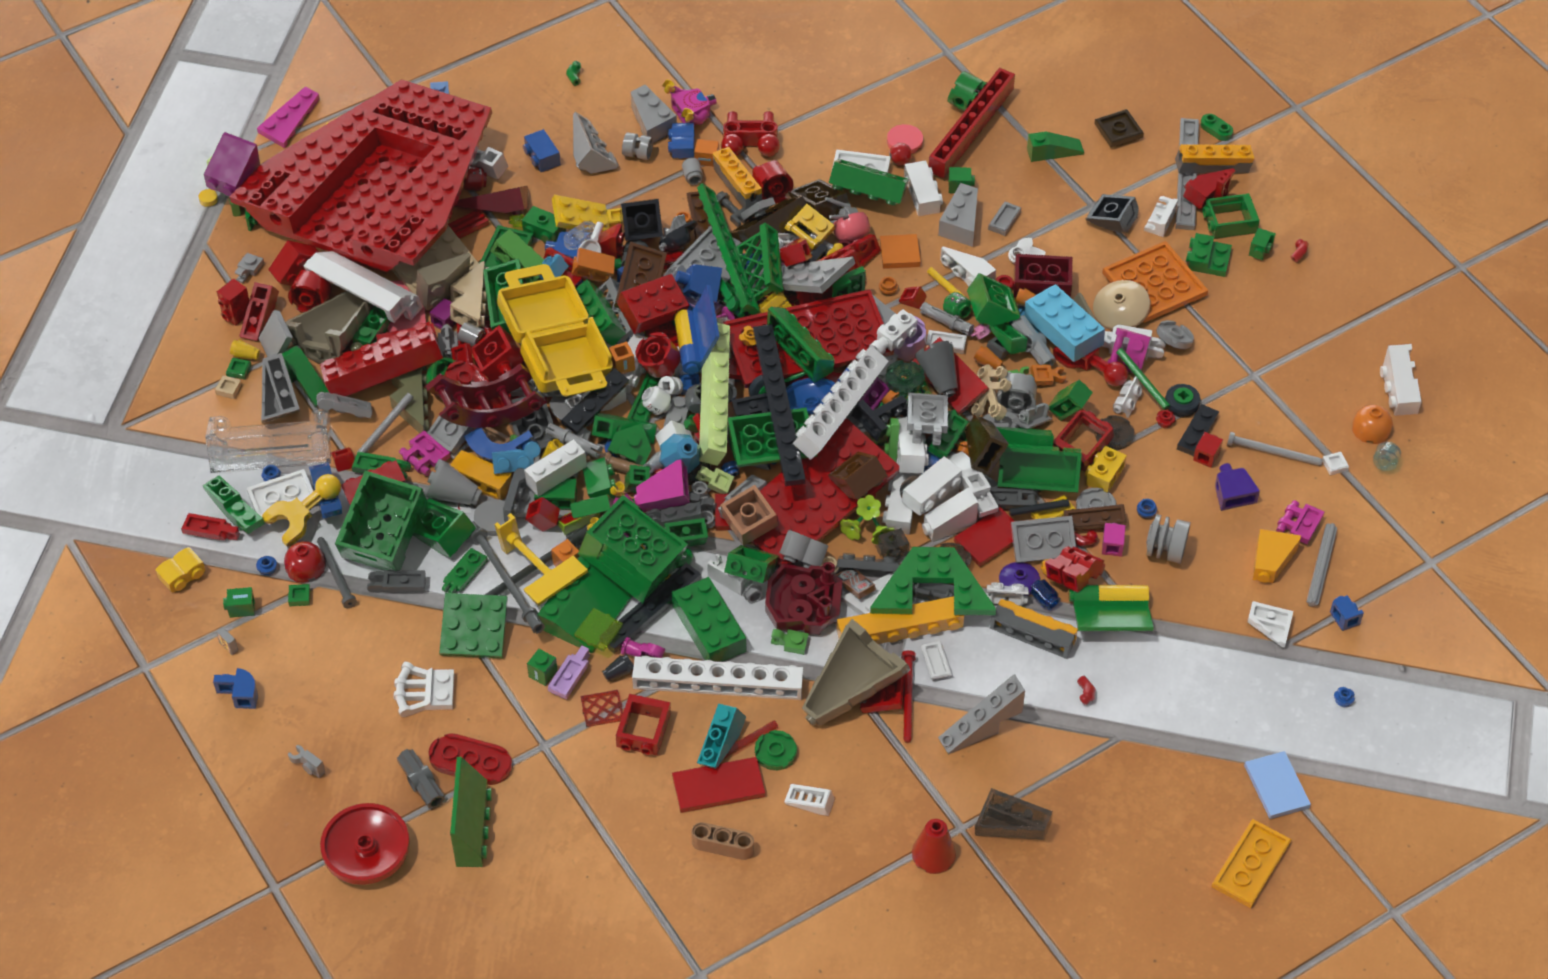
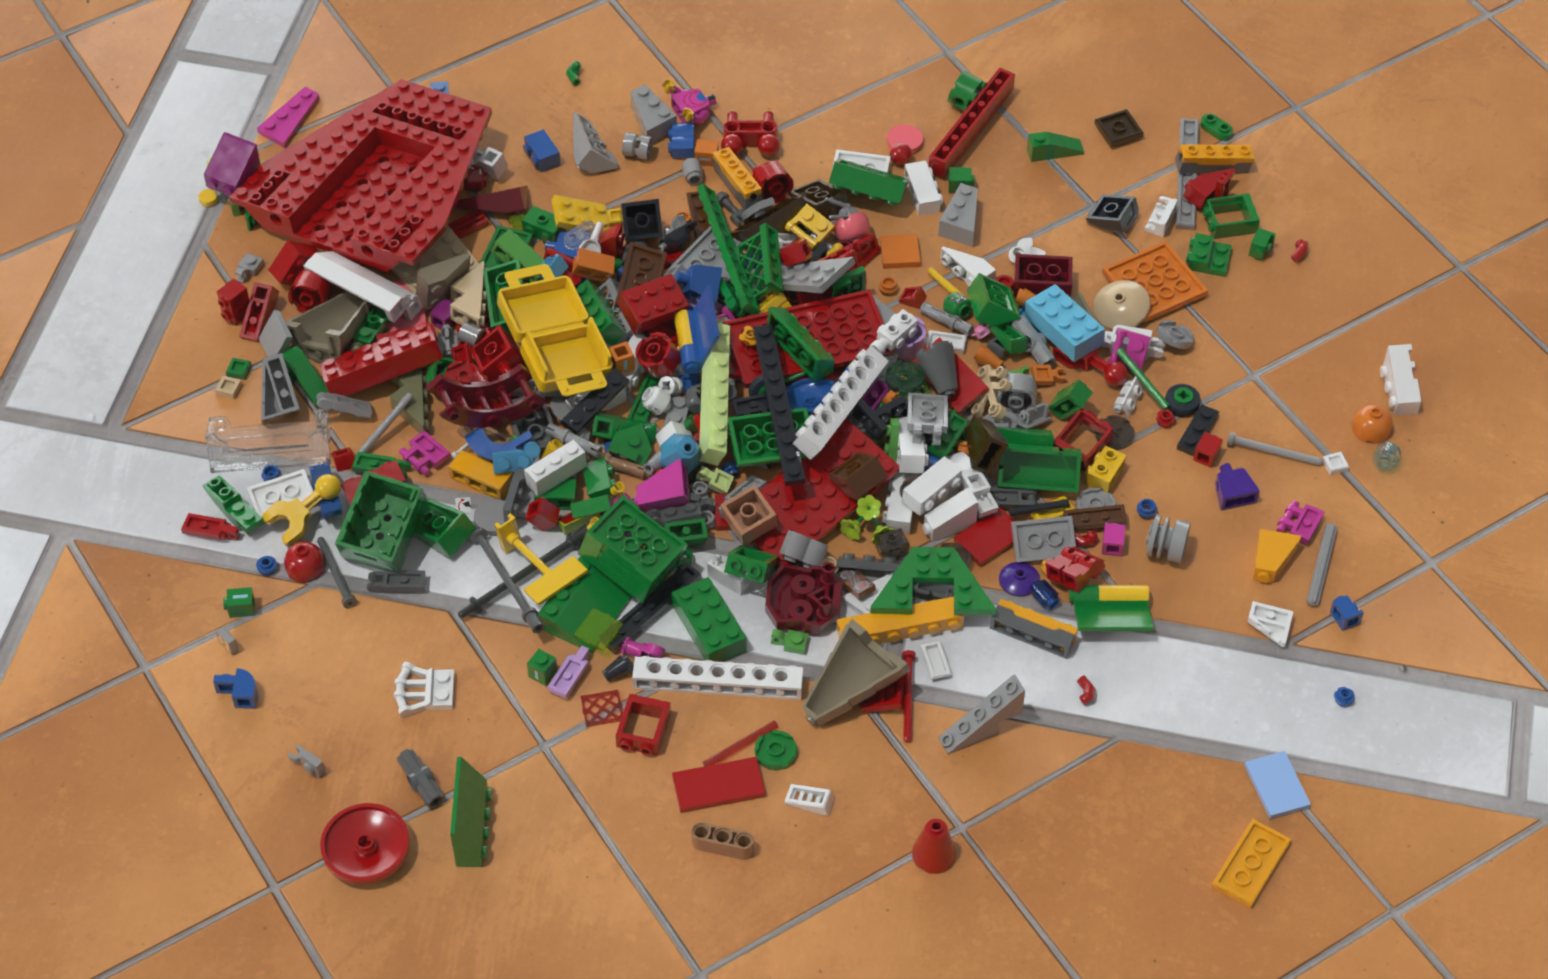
(180, 570): yellow brick -> none
(244, 350): yellow cone -> none
(299, 595): green tile -> none
(448, 434): light grey plate -> none
(451, 485): light grey cone -> none
(464, 571): green hinge -> none
(473, 625): green plate -> none
(487, 758): red tile -> none
(563, 552): orange brick -> none
(635, 476): green brick -> none
(721, 735): teal slope -> none
(753, 593): light grey plate -> none
(1004, 218): light grey tile -> none
(1012, 818): clear smoke wedge -> none
(1014, 592): white hinge -> none

